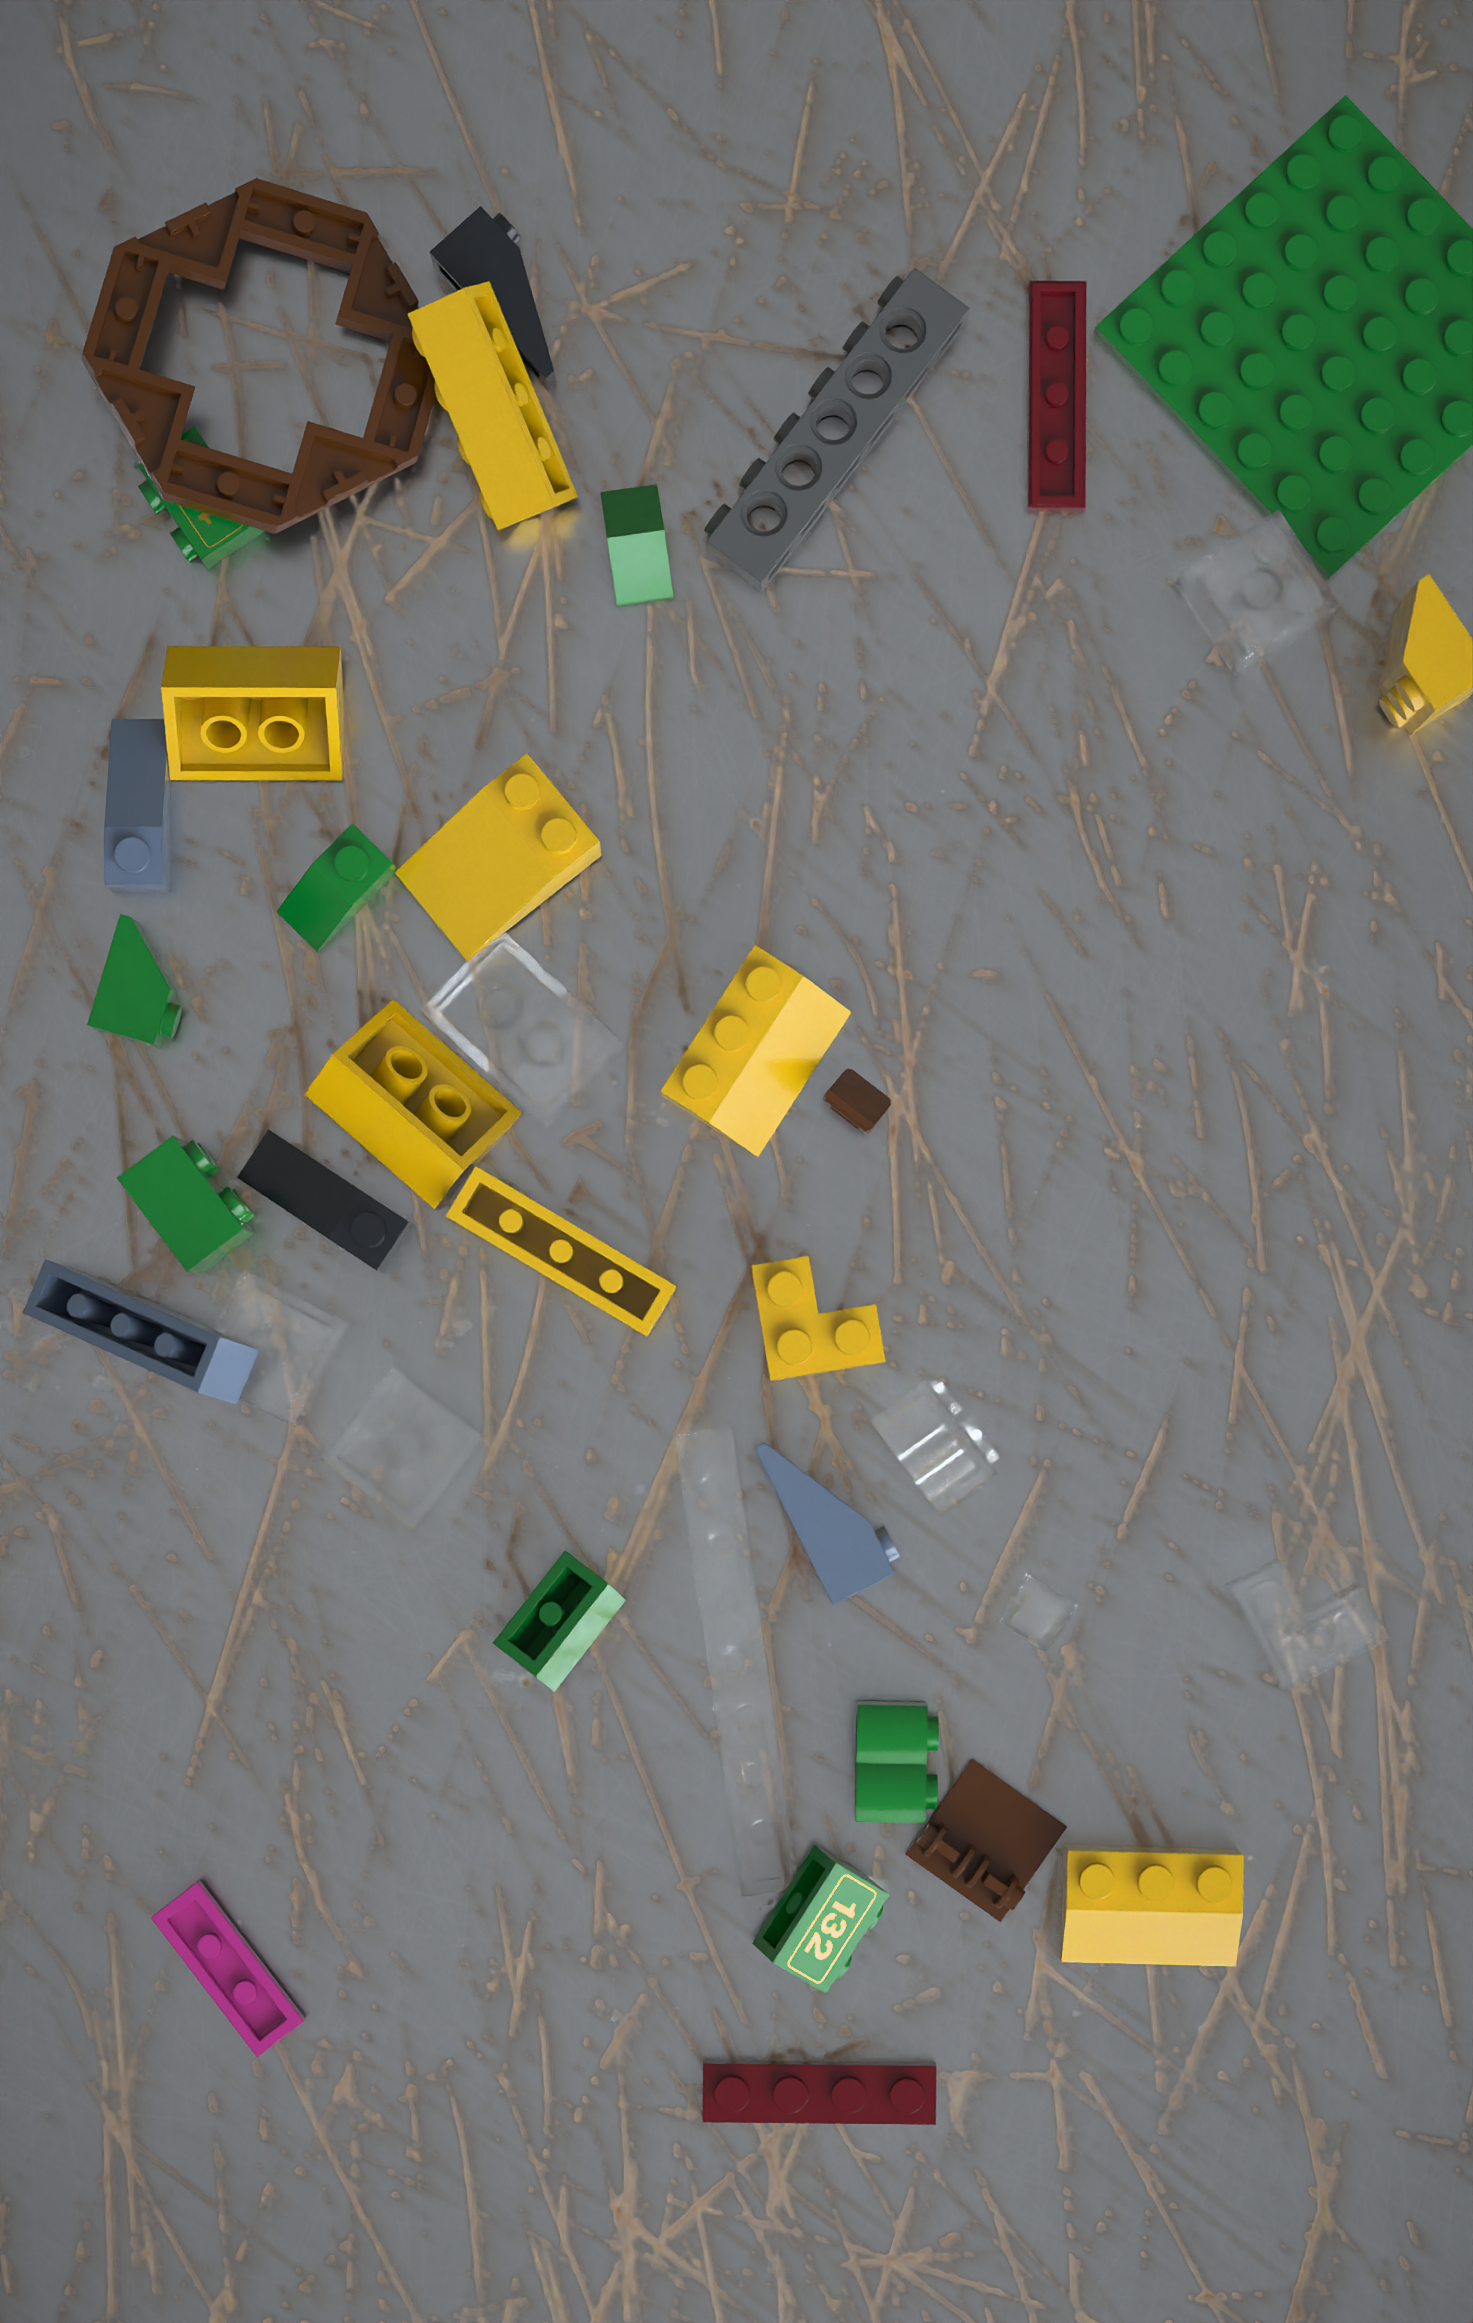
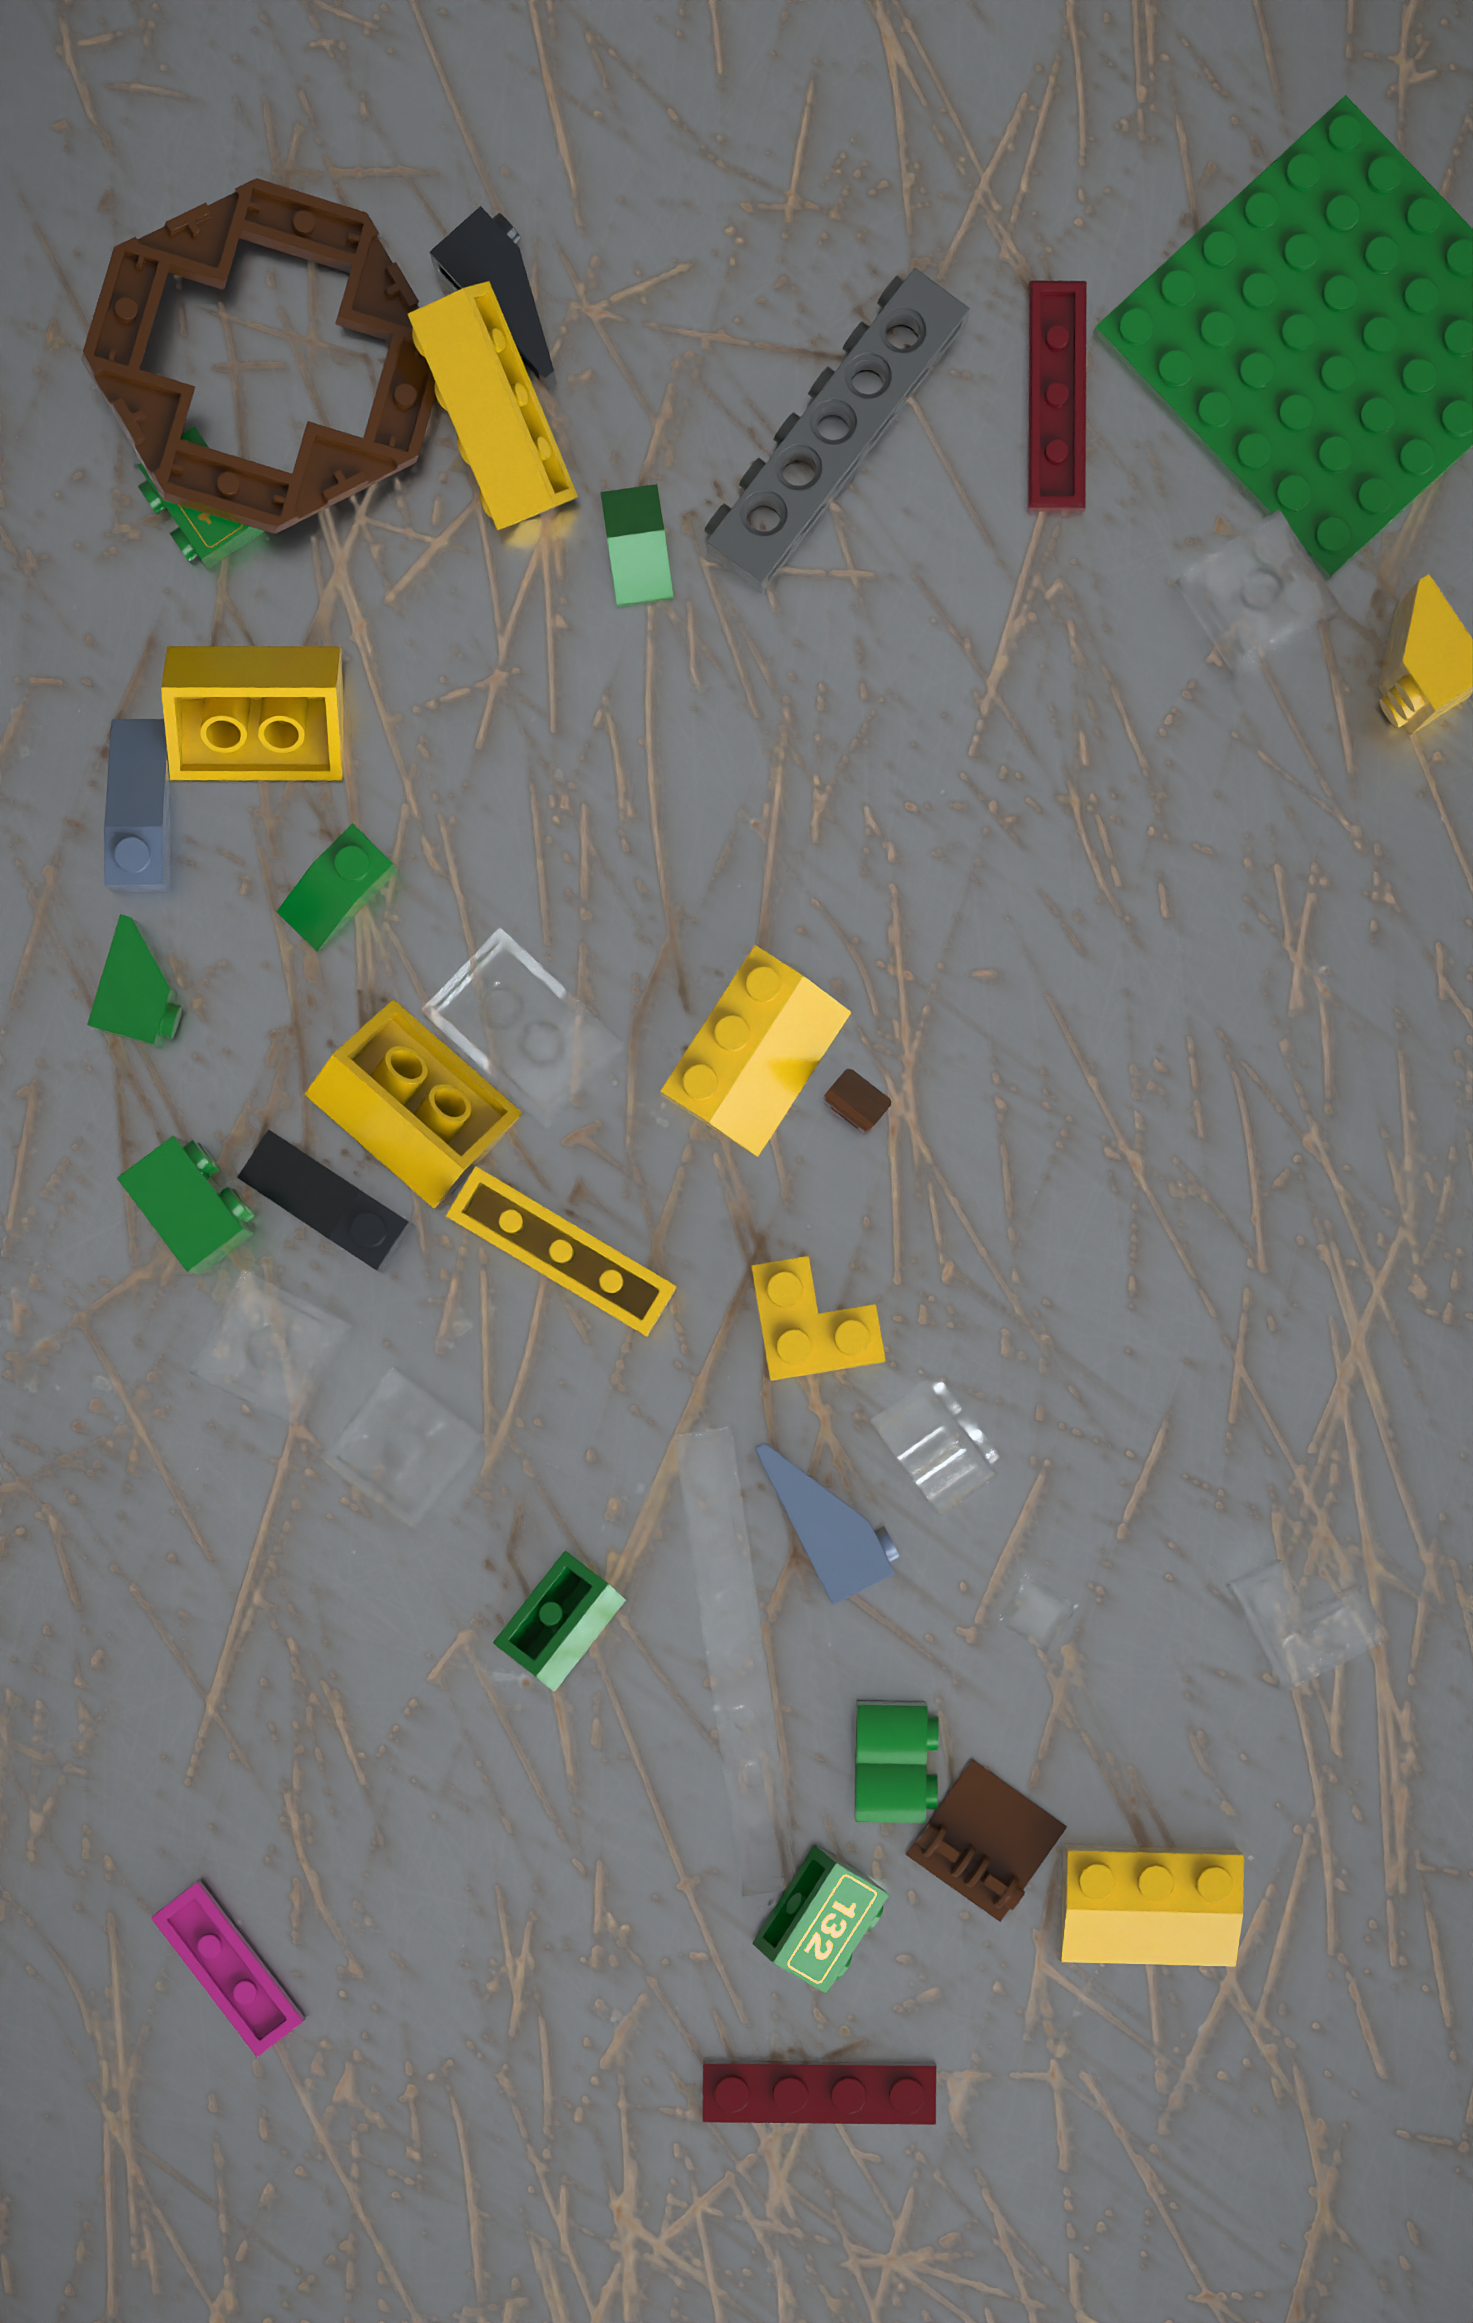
(141, 1332): sand blue brick -> none
(499, 858): yellow slope -> none

